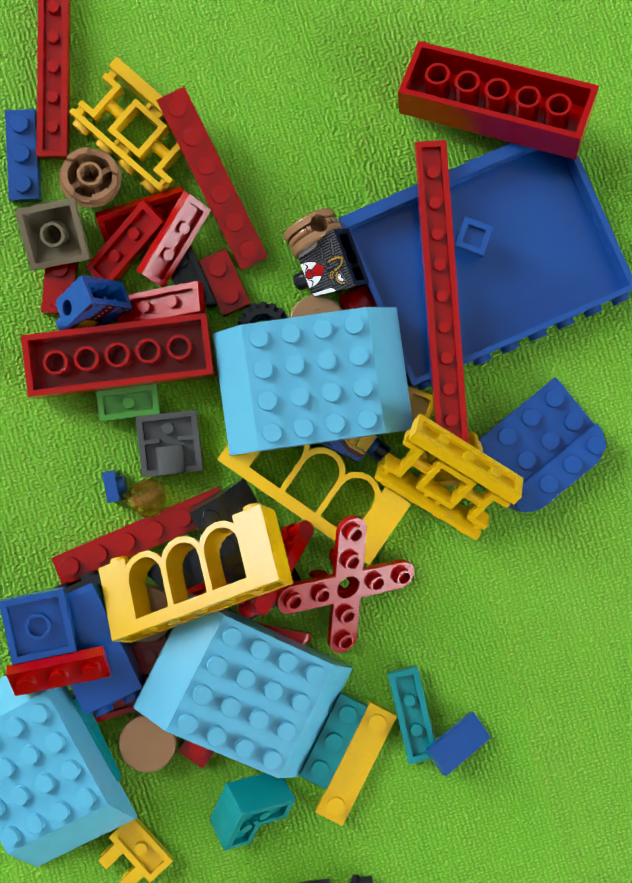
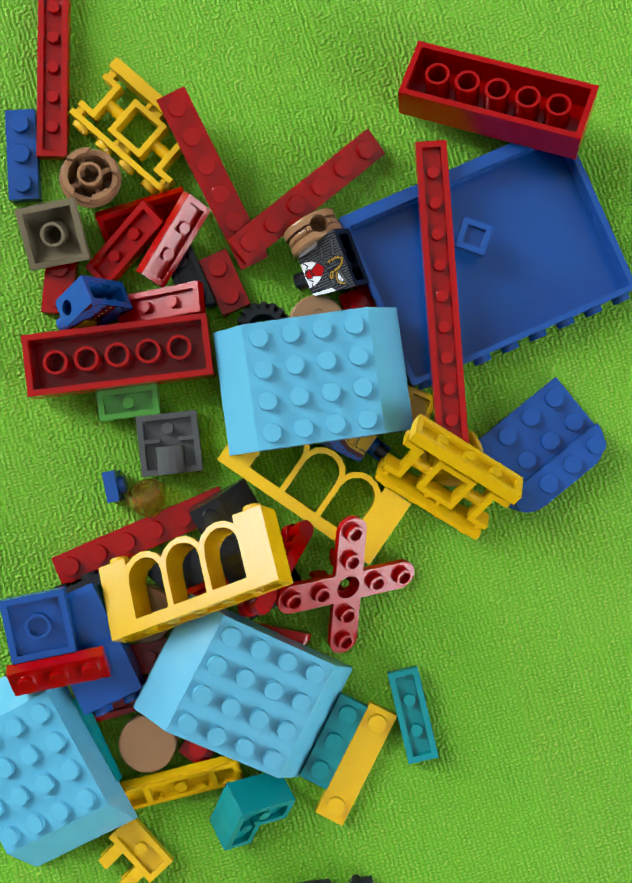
(181, 781): none -> yellow plate
(305, 196): none -> red plate
(457, 743): blue tile -> none

